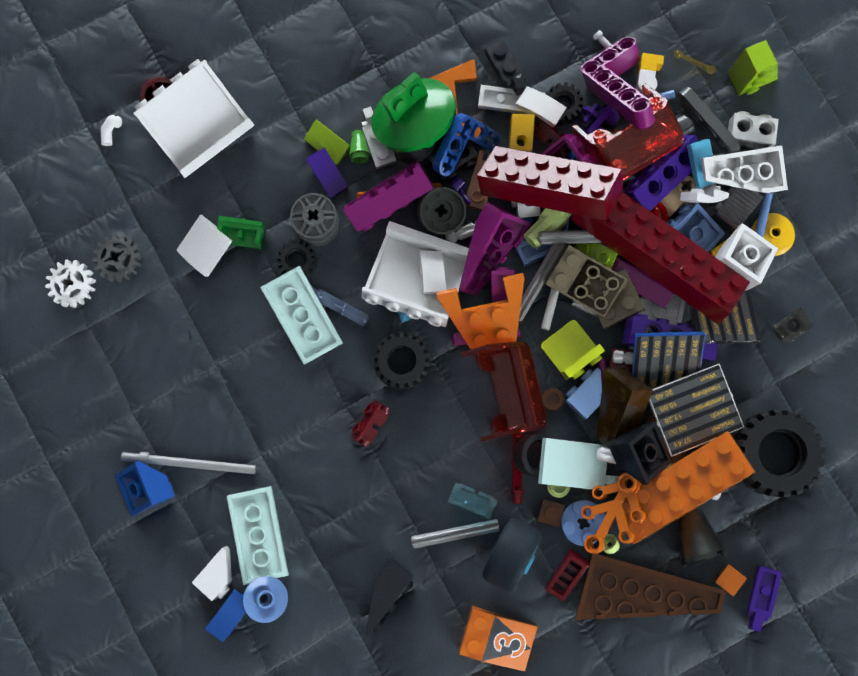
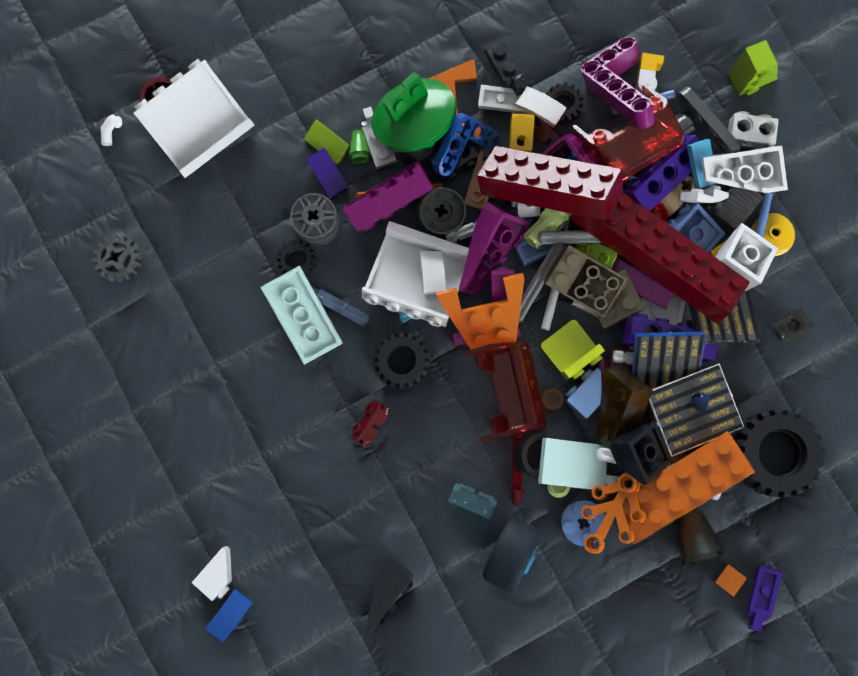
(72, 275): white gear -> none
(143, 487): blue slope -> none
(146, 458): light grey bar -> none
(204, 246): white slope -> none
(242, 232): green hinge -> none
(257, 534): light aqua tile -> none
(274, 605): medium blue dish -> none
(455, 533): light grey axle -> none
(457, 185): dark purple hand -> none
(497, 639): orange slope -> none
(550, 513): reddish brown plate -> none
(577, 558): dark red slope -> none
(598, 36): white piece -> none
(605, 114): dark purple hips -> none
(615, 544): yellowish green hinge -> none
(629, 591): reddish brown wing -> none
(700, 401): none -> dark blue hinge
(709, 69): clear yellow hinge -> none

